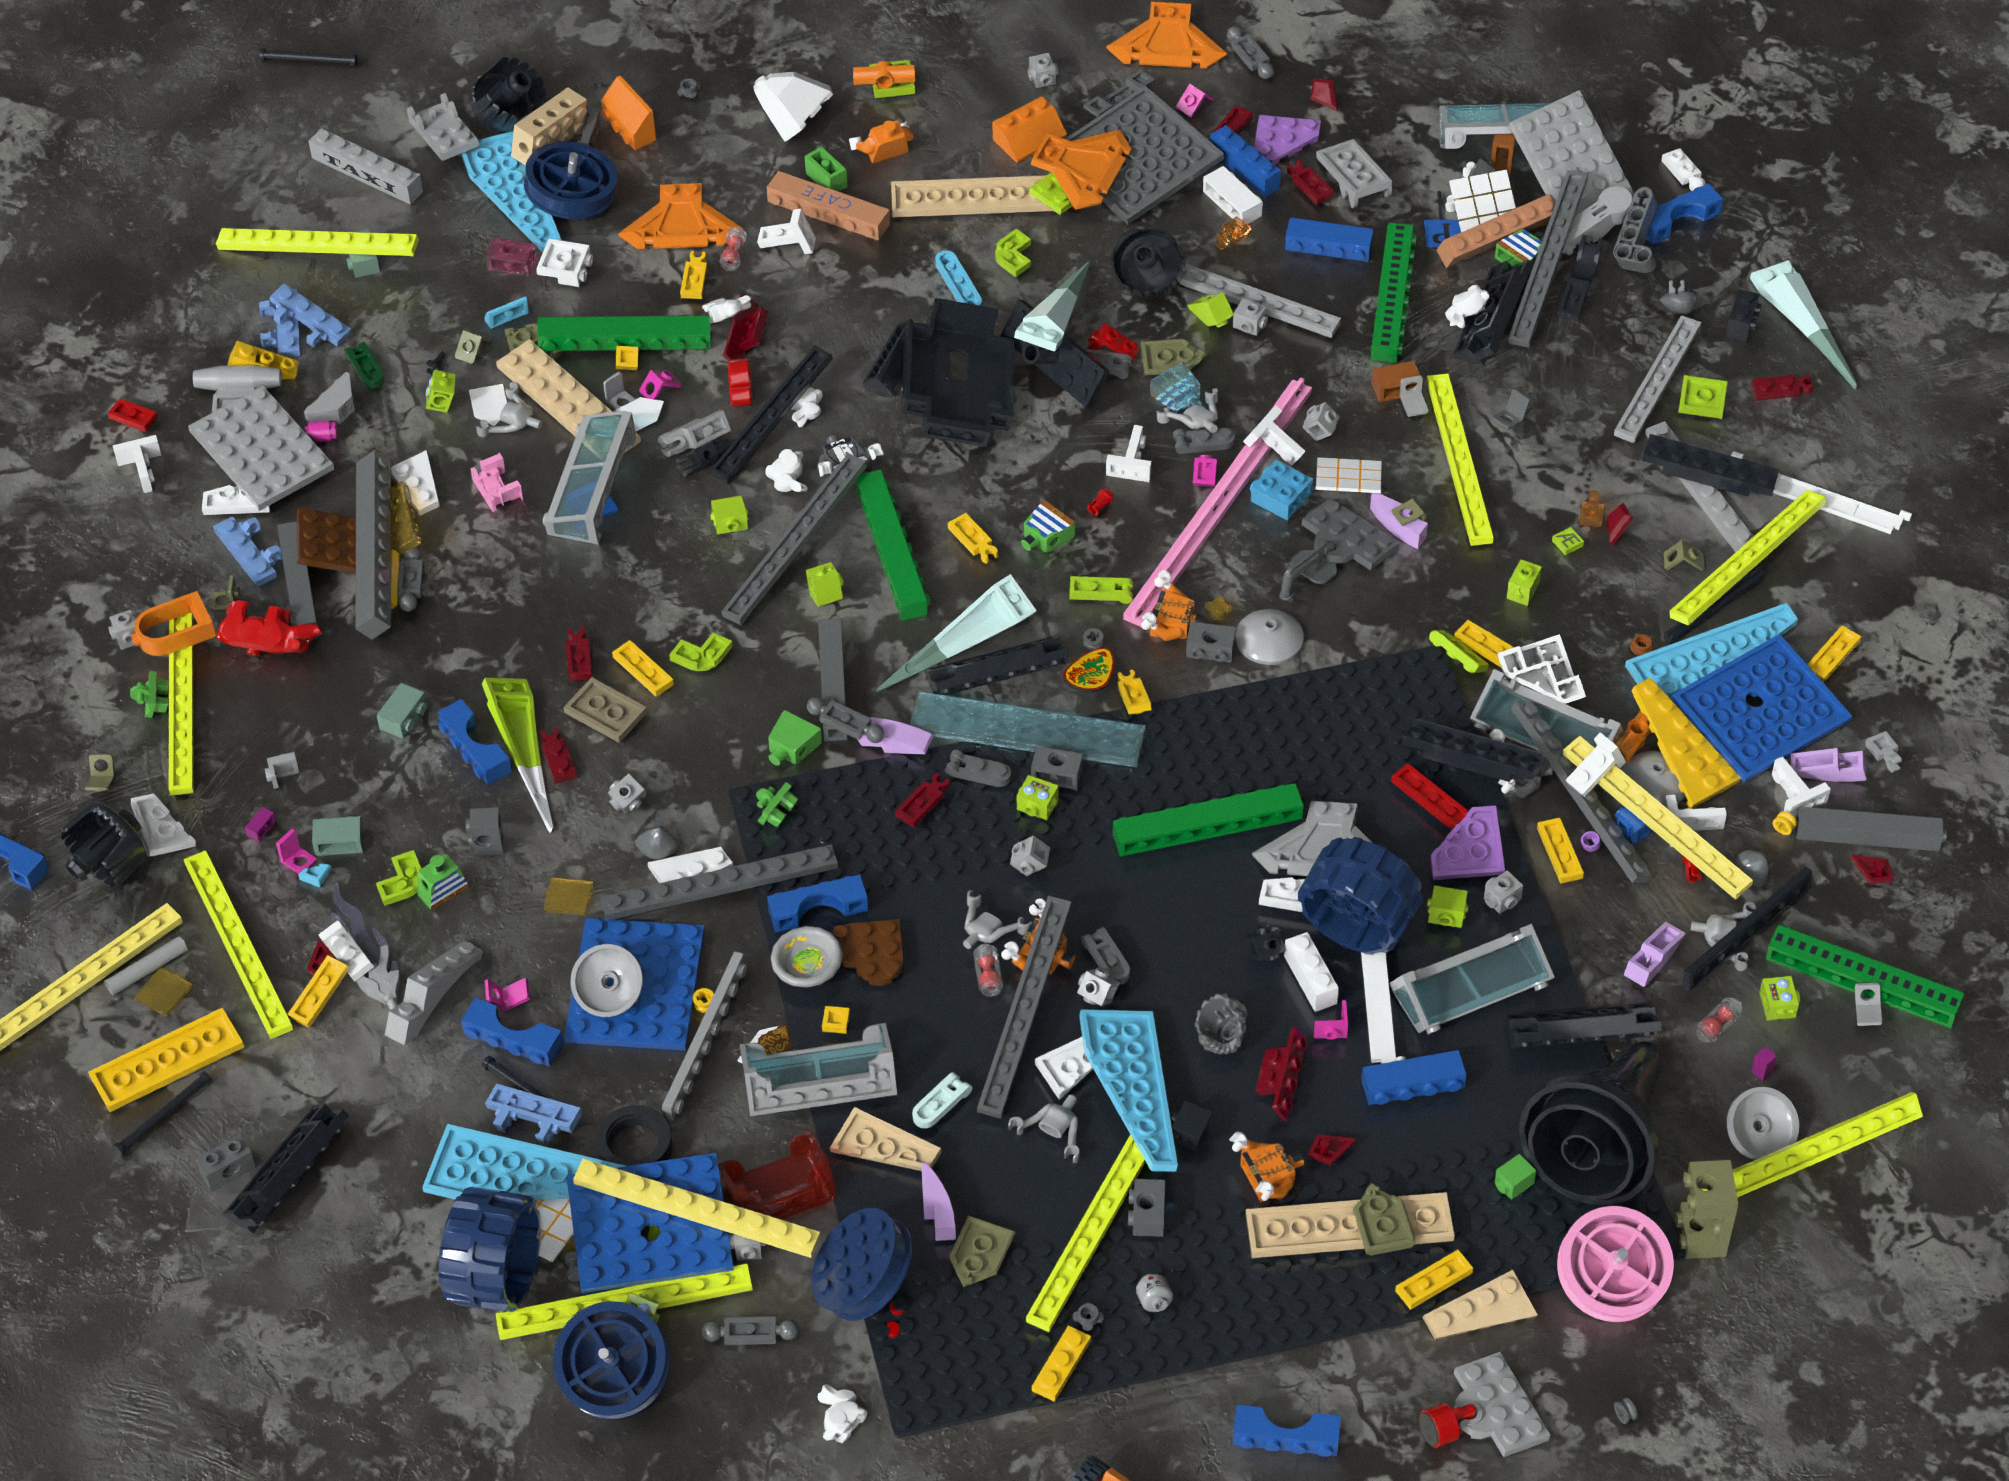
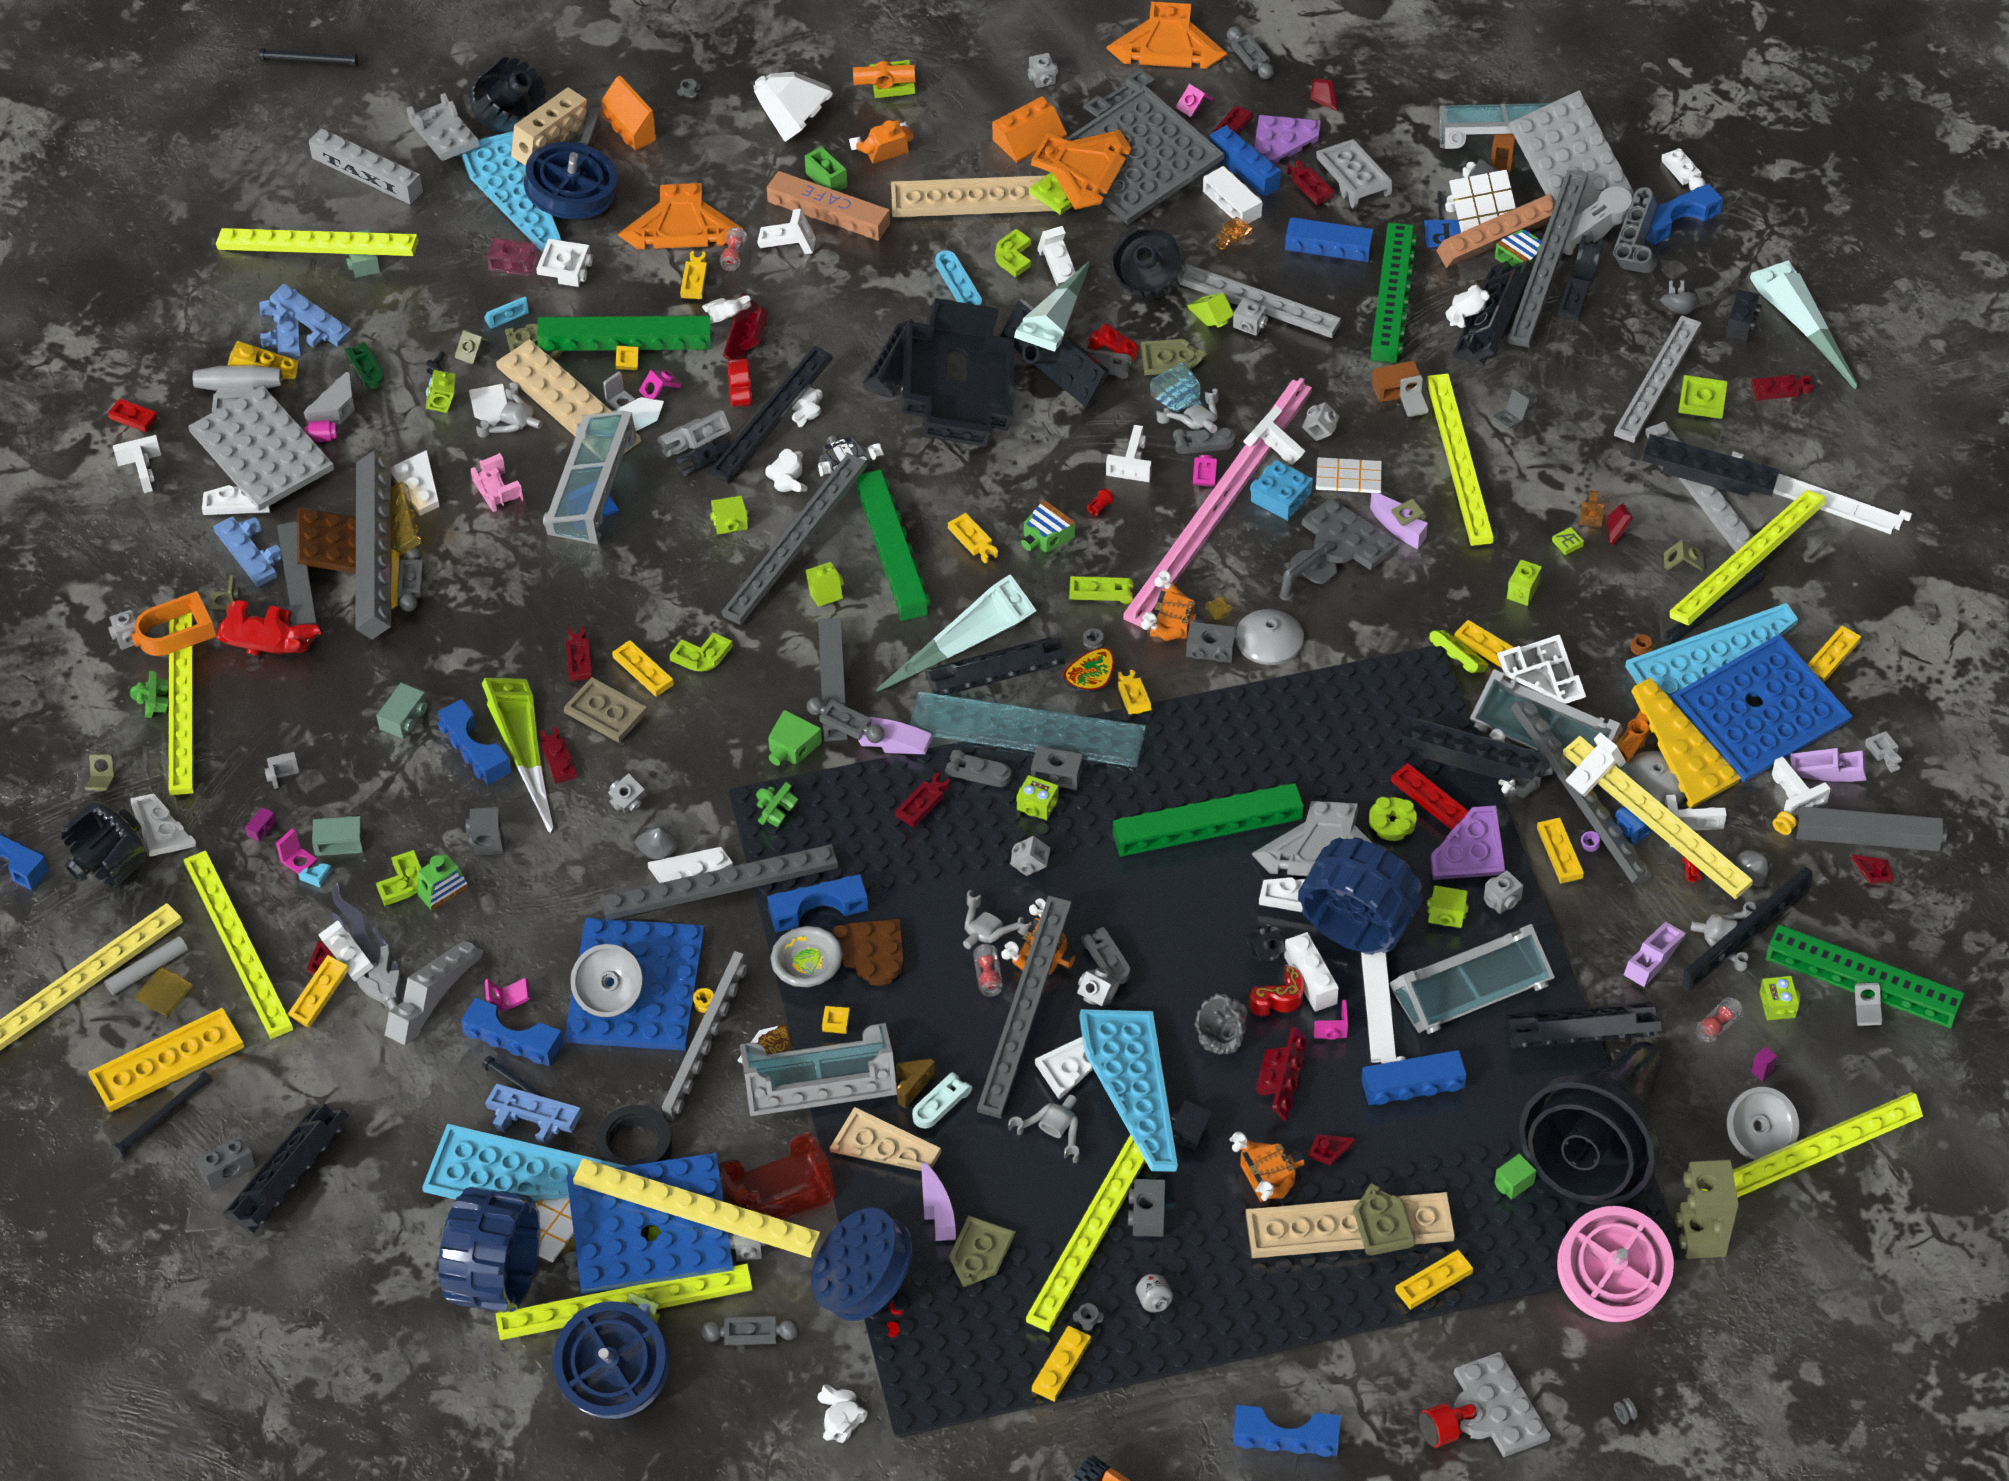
(567, 896): clear yellow piece -> none
(914, 1078): none -> pearl gold slope
(1056, 254): none -> white bracket
(1281, 997): none -> red animal
(1394, 807): none -> lime plate
(1486, 1306): tan wing -> none

